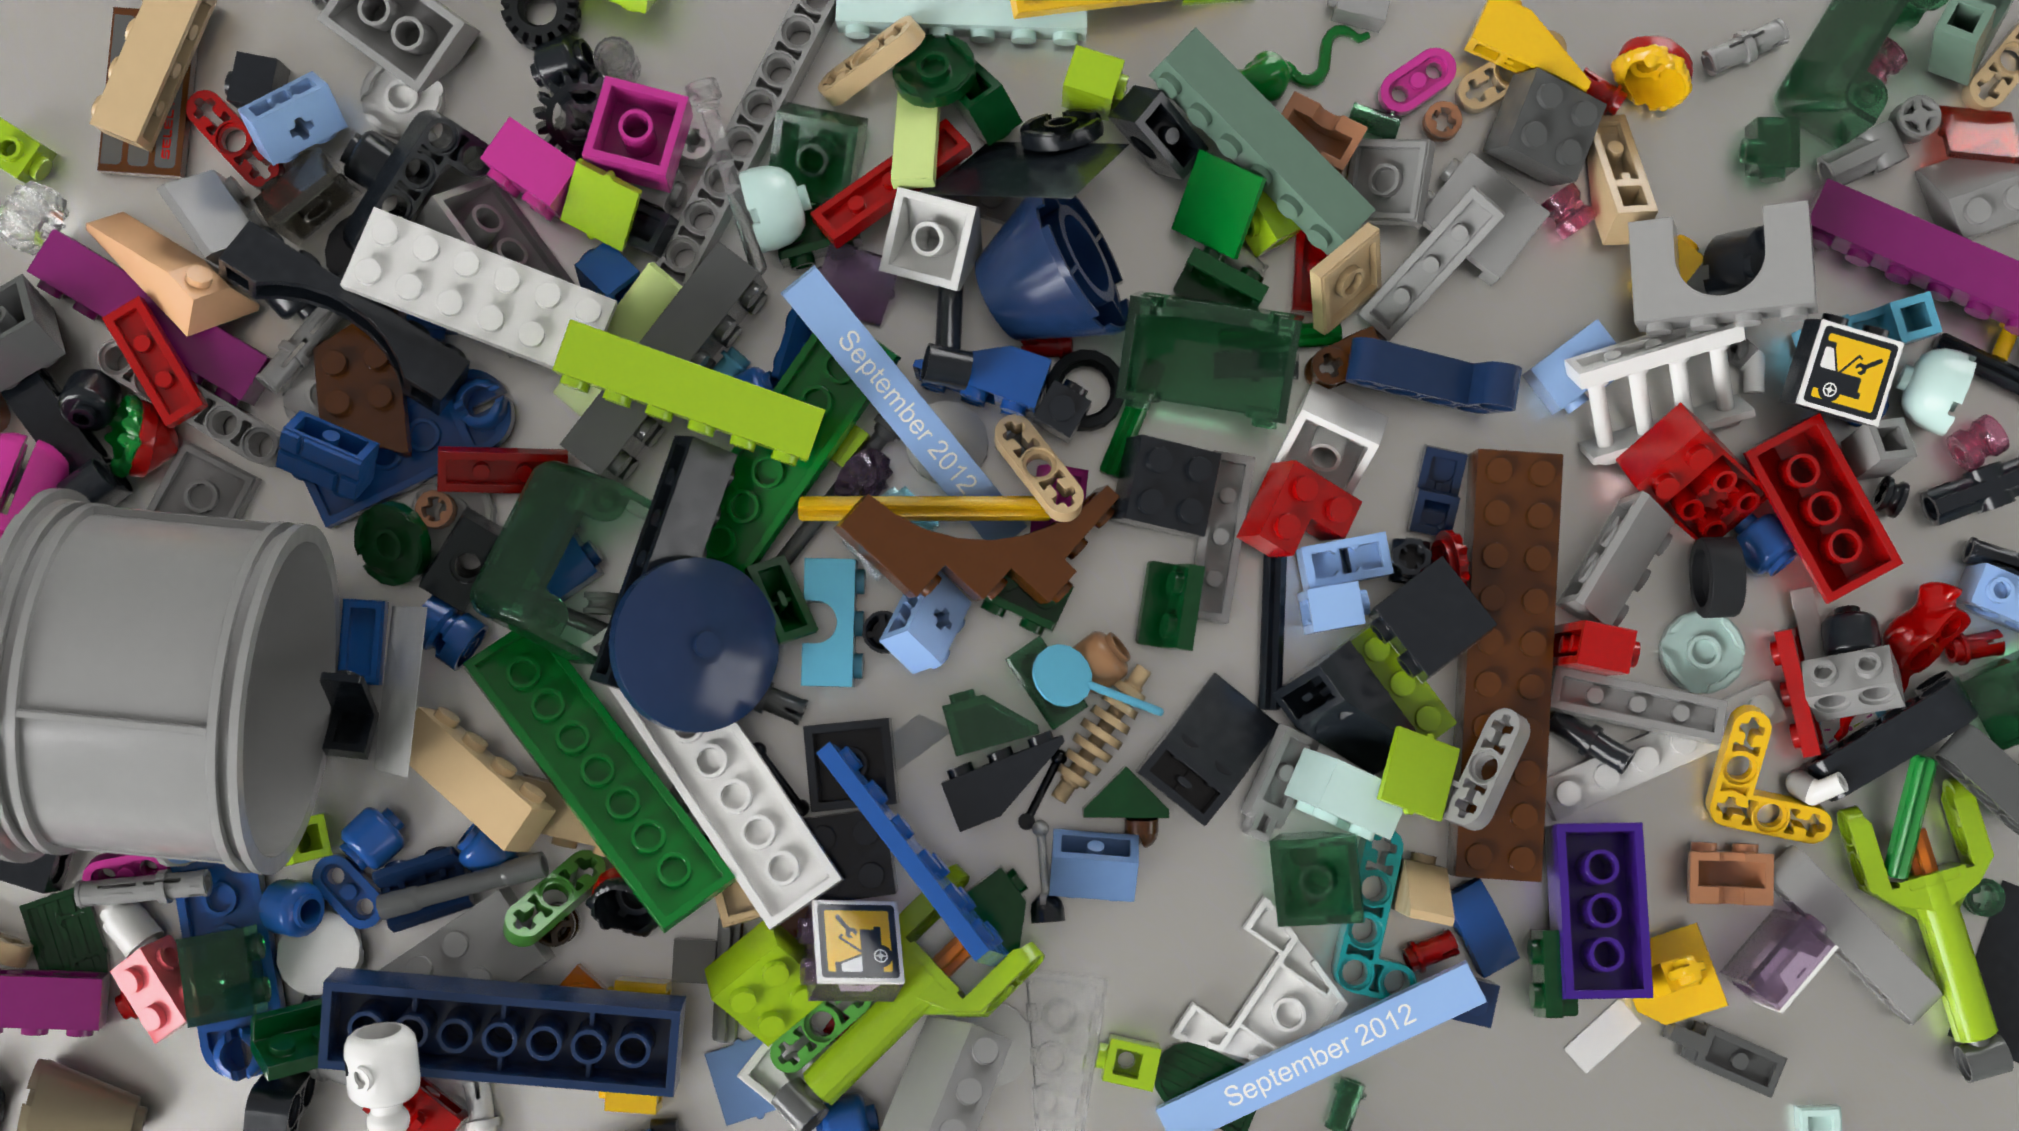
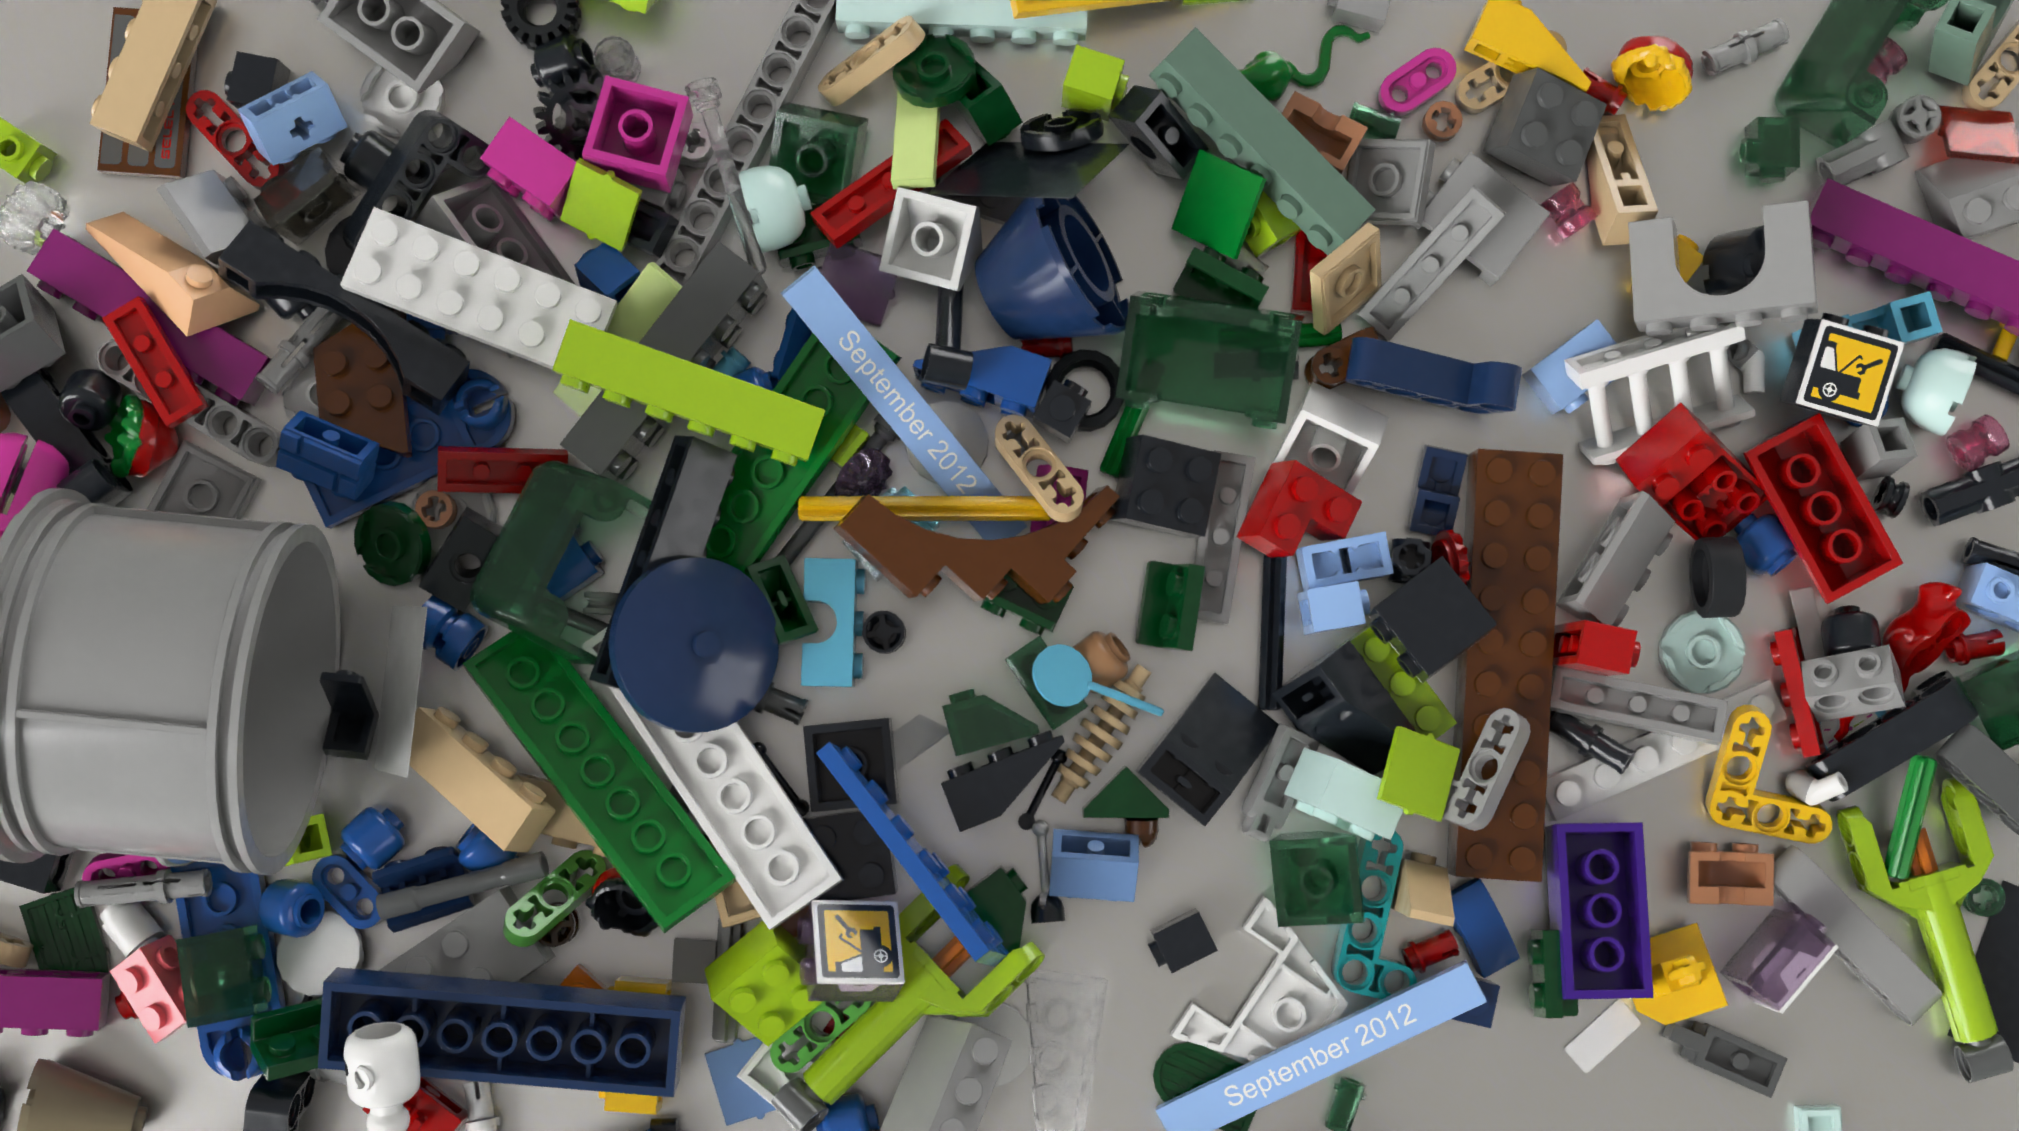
(363, 638): blue tile -> none
(926, 626): light blue brick -> none
(1140, 1073): lime brick -> none
(1181, 941): none -> black brick

